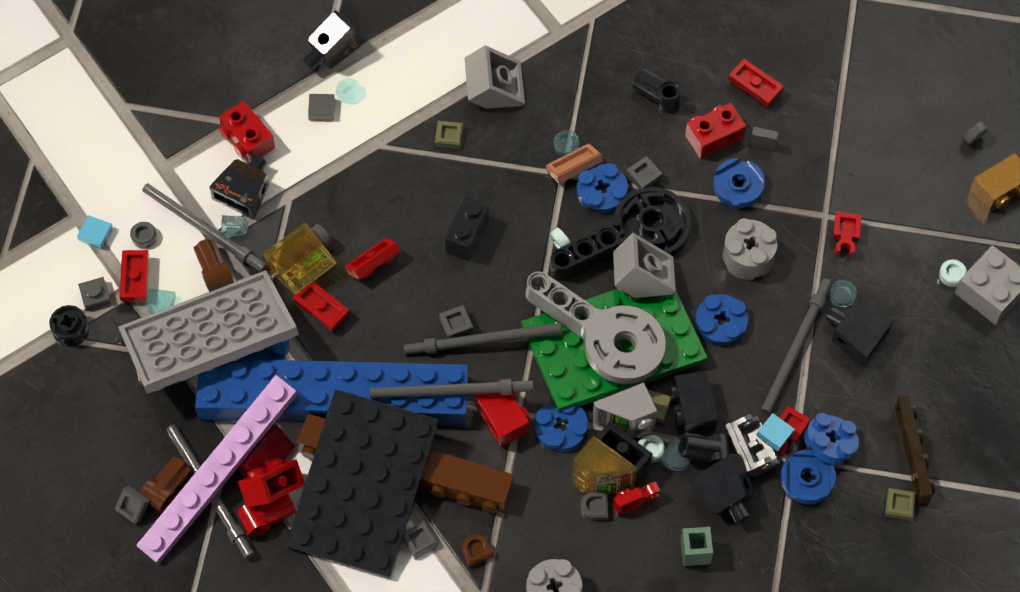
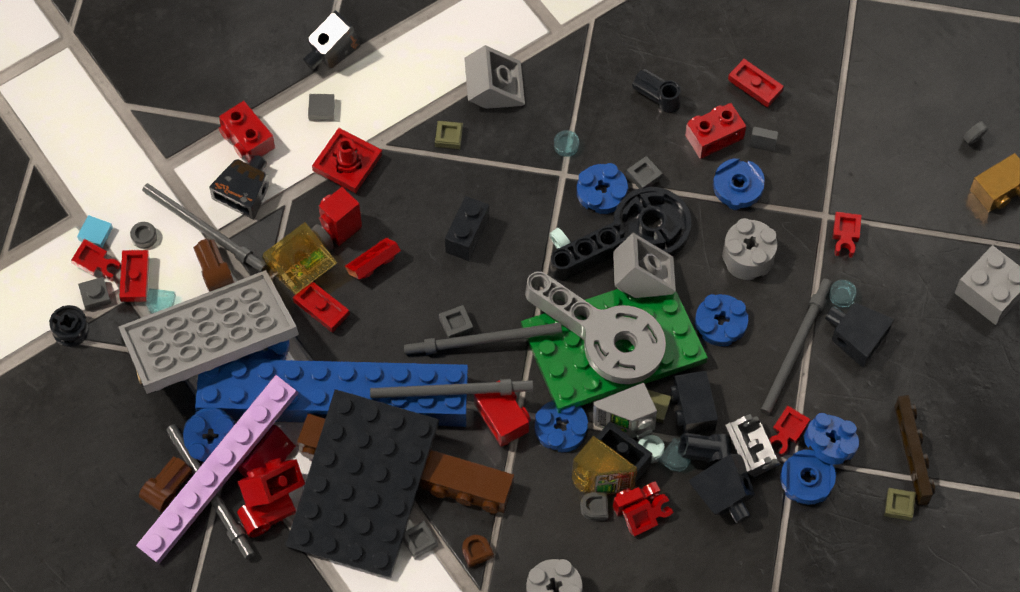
(92, 258): none -> red plate
(132, 504): dark grey tile -> none
(198, 424): none -> blue plate
(234, 225): clear light blue tile -> none
(340, 215): none -> red brick
(344, 146): none -> red plate
(348, 90): clear light blue tile -> none
(574, 163): nougat tile -> none
(643, 515): none -> red plate
(696, 546): sand green brick -> none
(775, 432): medium azure tile -> none
(952, 272): light aqua tile -> none

